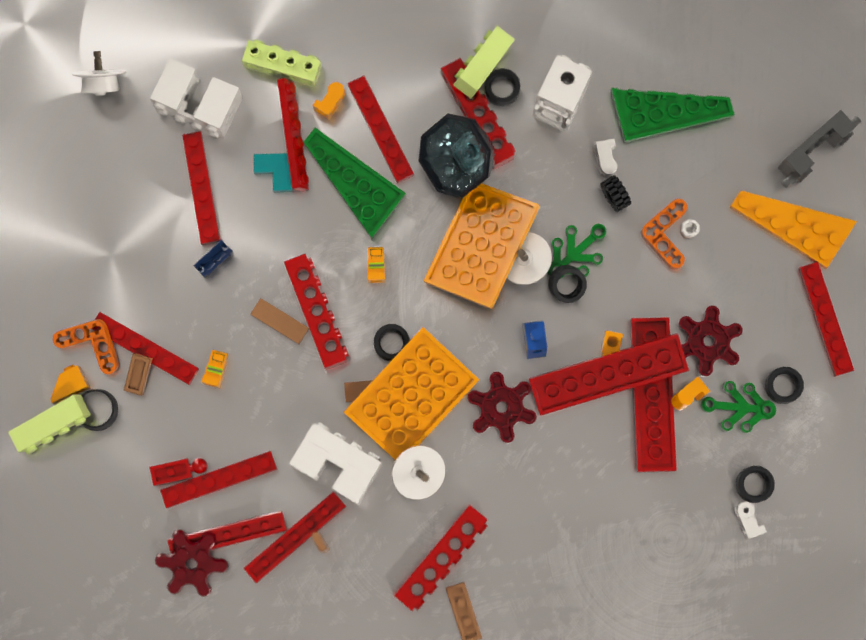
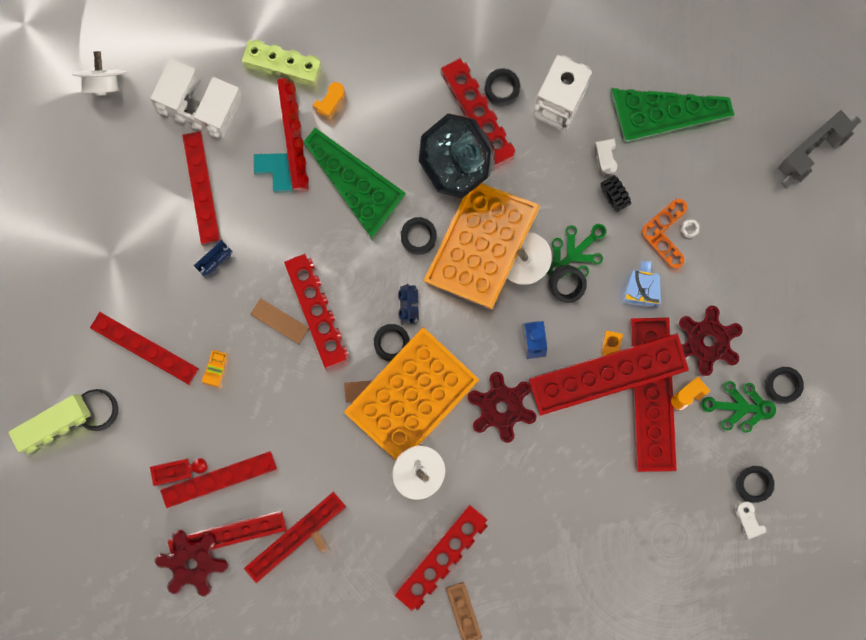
(69, 383): light orange slope -> none
(95, 337): orange beam -> none
(138, 374): medium nougat tile -> none
(322, 446): white piece -> none
(375, 262): light orange leg -> none
(380, 129): red plate -> none
(407, 313): none -> dark blue hinge
(418, 221): none -> black tyre
(483, 62): yellowish green brick -> none
(643, 287): none -> light blue torso
(803, 229): light orange wing -> none
(826, 319): red plate -> none

